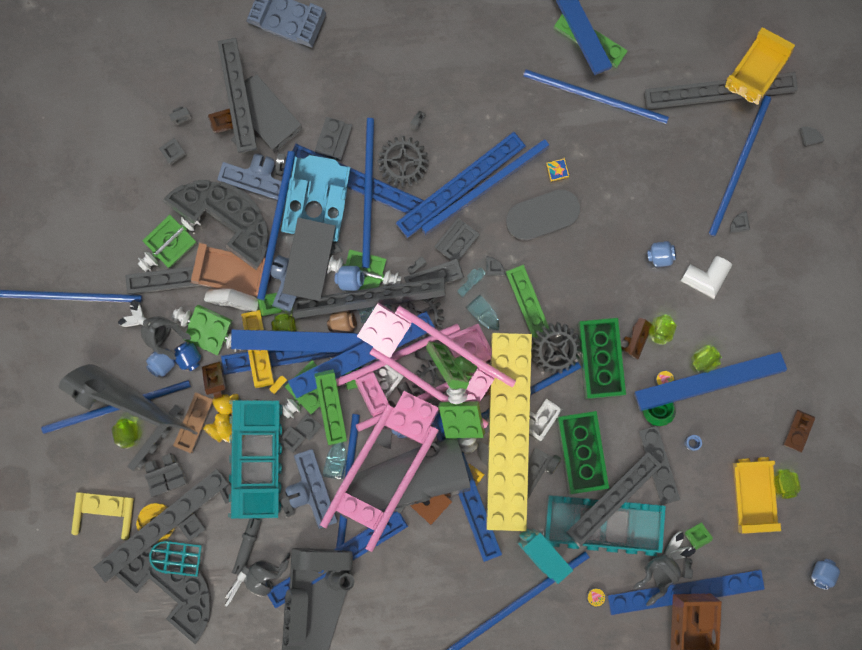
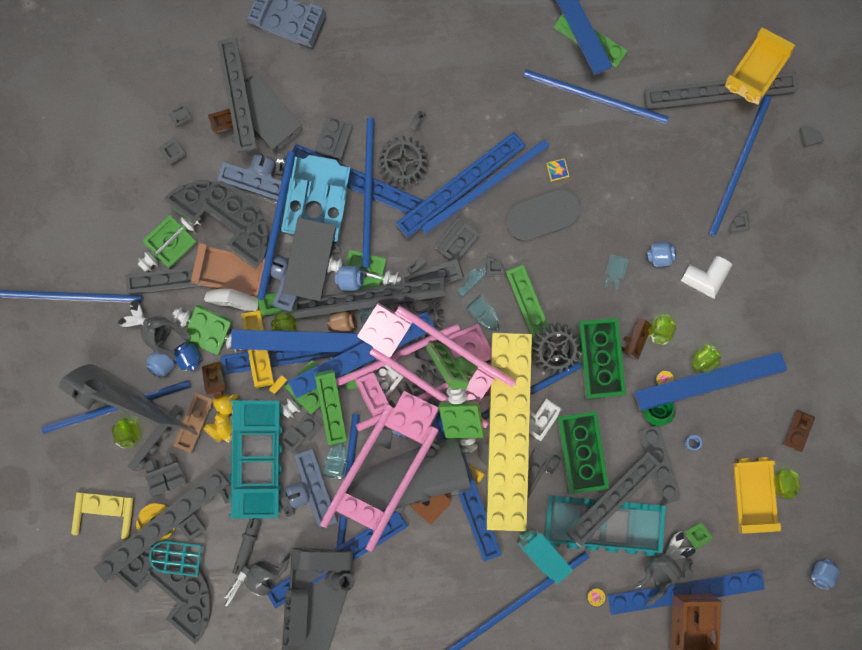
(616, 269): none -> clear light blue plate

